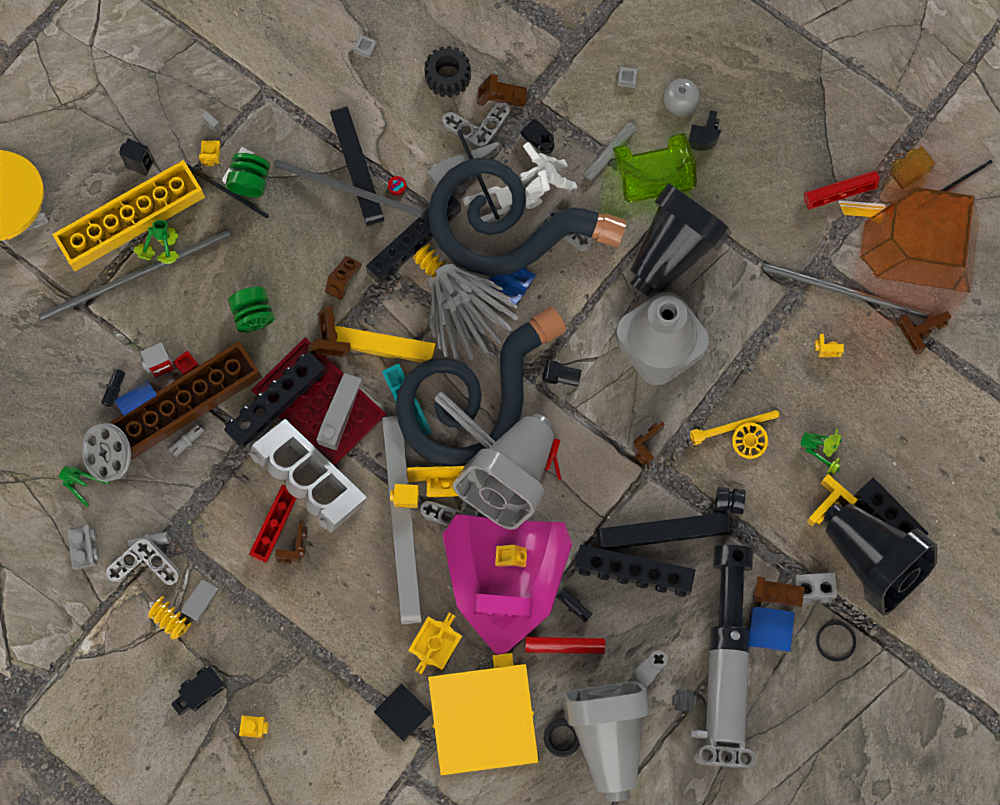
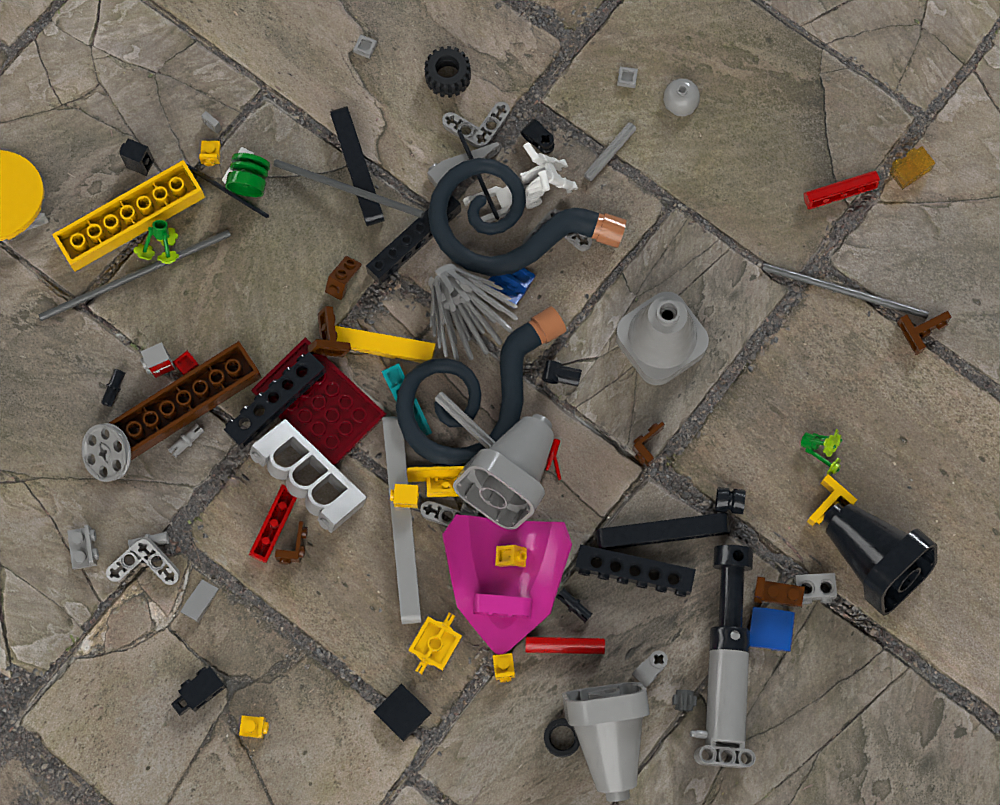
(70, 476): green plant -> none
(135, 397): blue slope -> none
(167, 619): yellow piece -> none
(251, 309): green wheel -> none
(339, 412): light grey slope -> none
(397, 186): red tile -> none
(428, 261): yellow piece -> none
(483, 719): yellow piece -> none
(501, 92): reddish brown bracket -> none
(647, 173): clear neon green windscreen -> none
(675, 240): black cone -> none
(698, 436): yellow piece -> none
(705, 138): black brick -> none
(749, 440): yellow wheel -> none
(831, 349): yellow bracket -> none
(836, 659): black piece -> none
(860, 208): yellow sticker -> none
(874, 489): black brick -> none
(924, 240): clear orange windscreen -> none
(966, 176): black piece -> none

